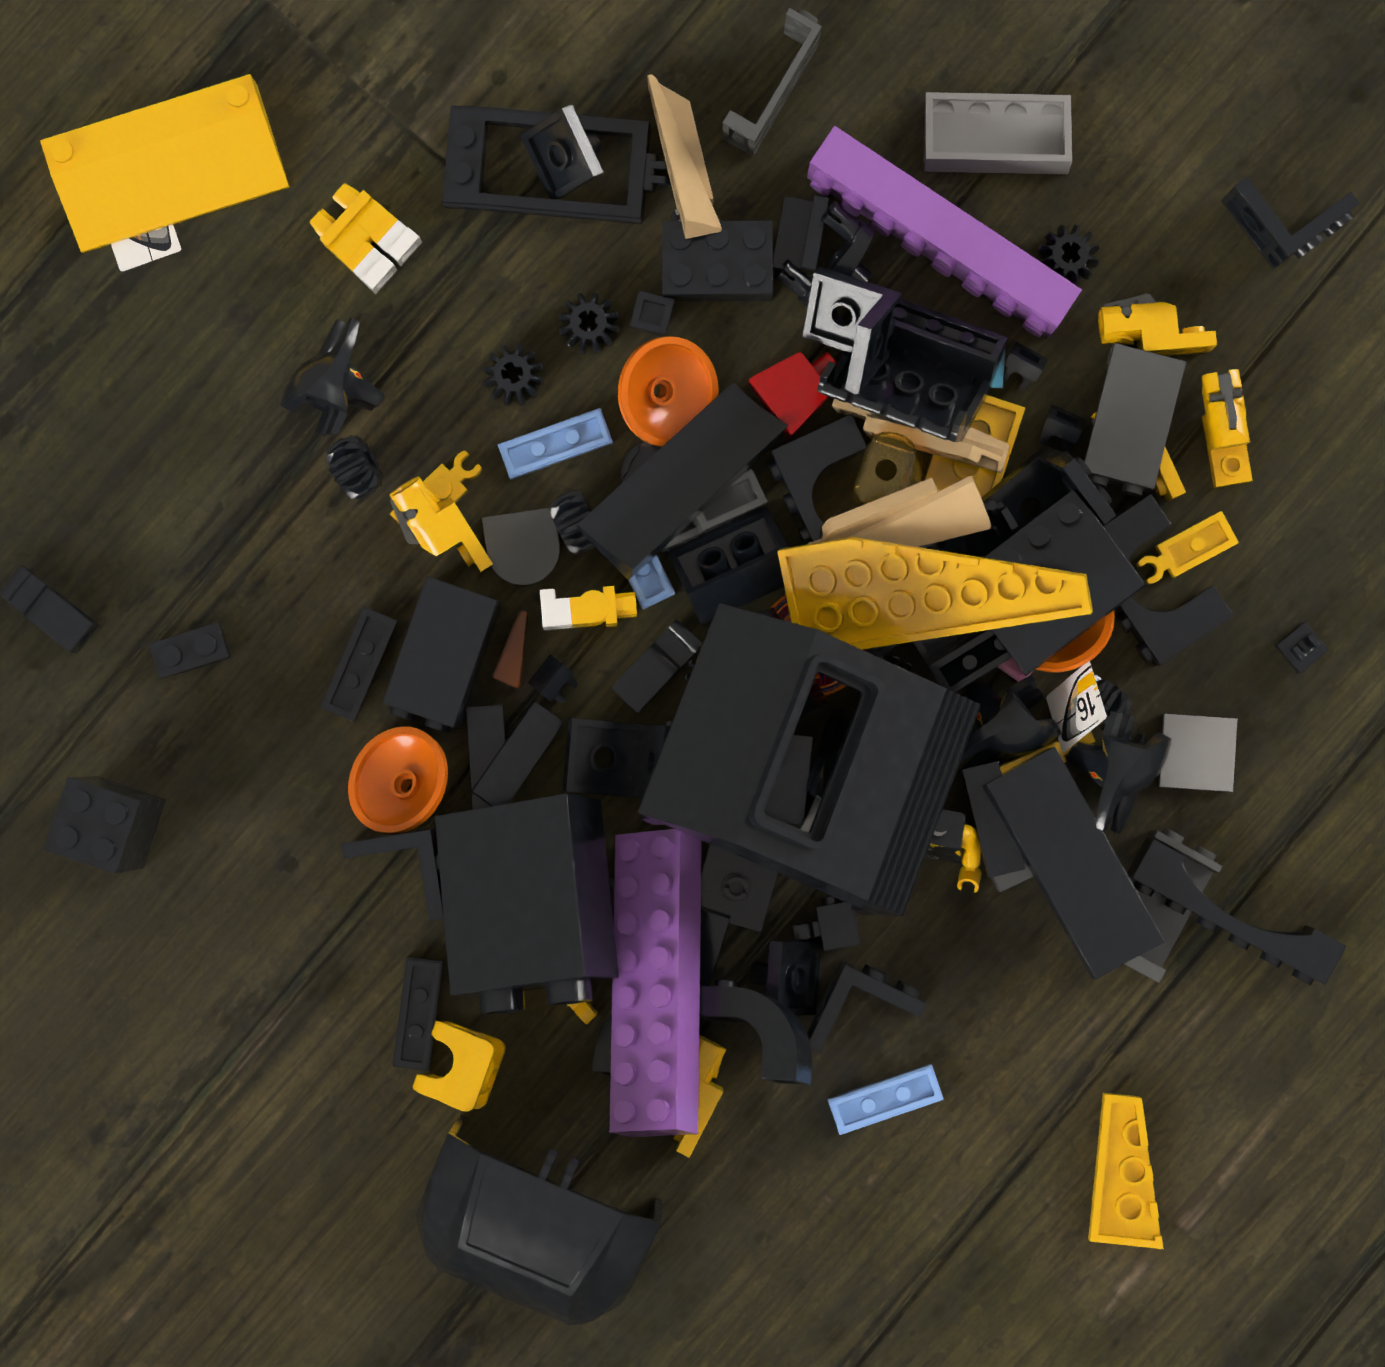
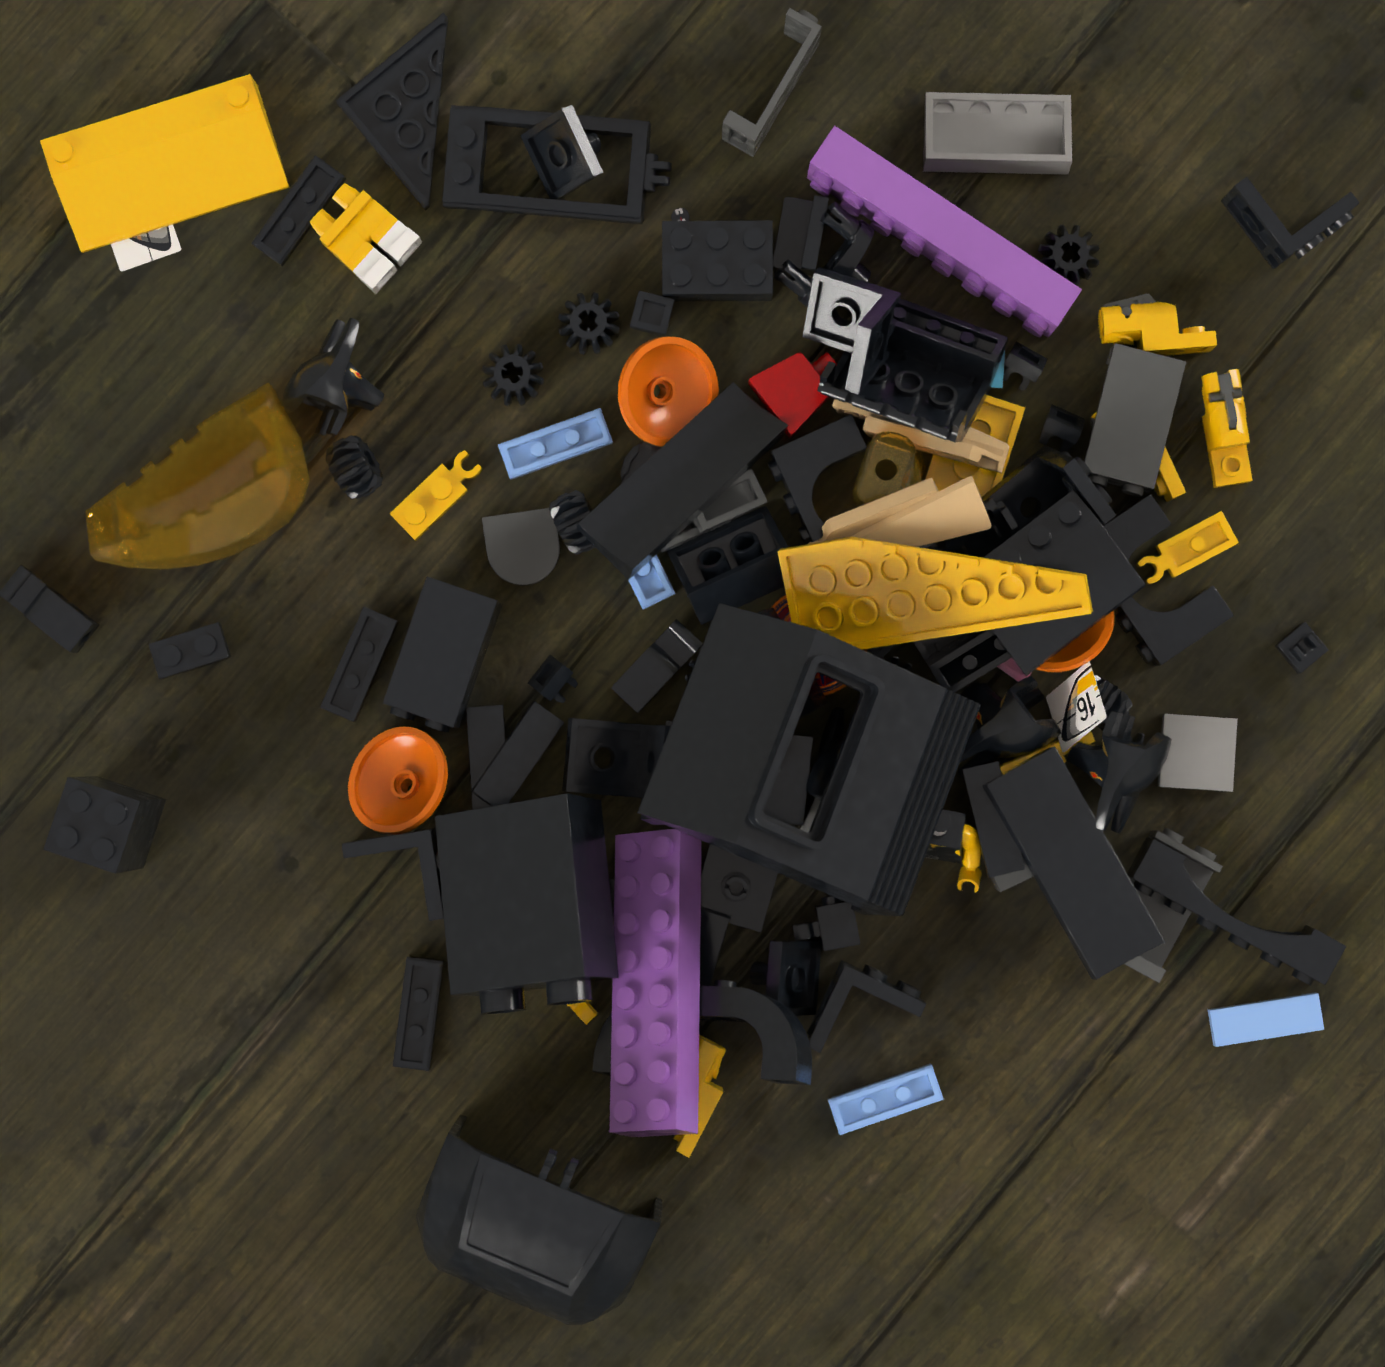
(208, 496): none -> clear yellow windscreen
(293, 215): none -> black tile
(400, 108): none -> black tile
(435, 525): yellow plate -> none
(473, 1069): yellow piece -> none
(512, 658): reddish brown slope -> none
(586, 611): yellow hips -> none
(684, 160): tan wedge -> none
(1123, 1187): yellow wing -> none
(1265, 1019): none -> light blue tile

